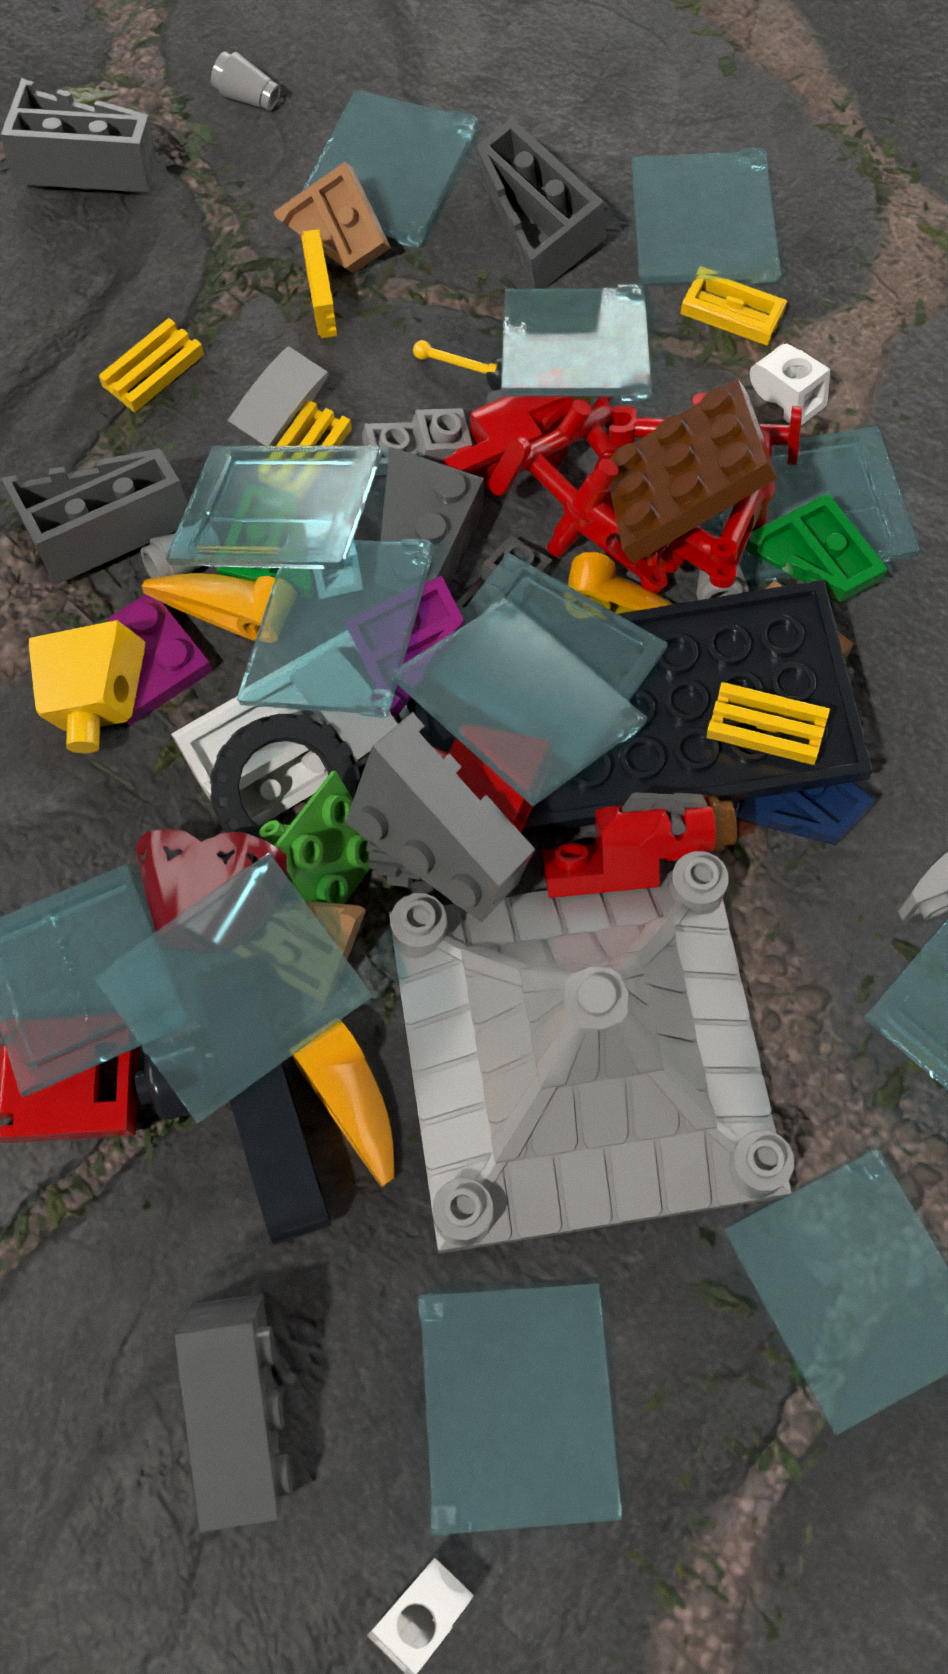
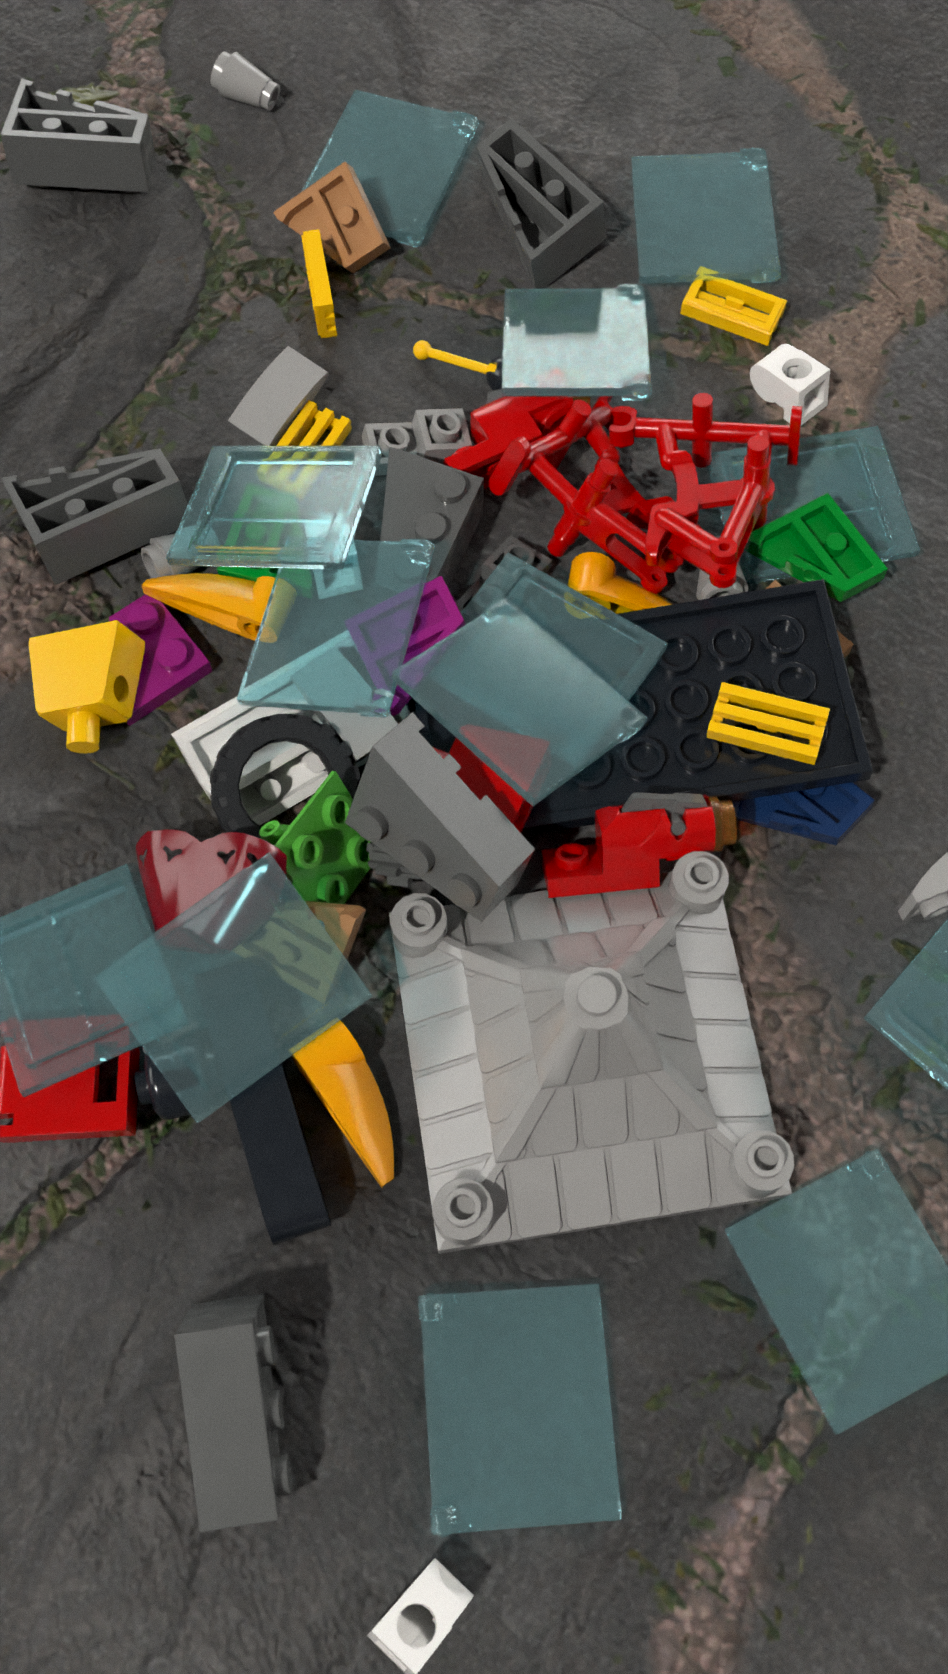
(146, 360): yellow tile -> none
(688, 470): reddish brown plate -> none

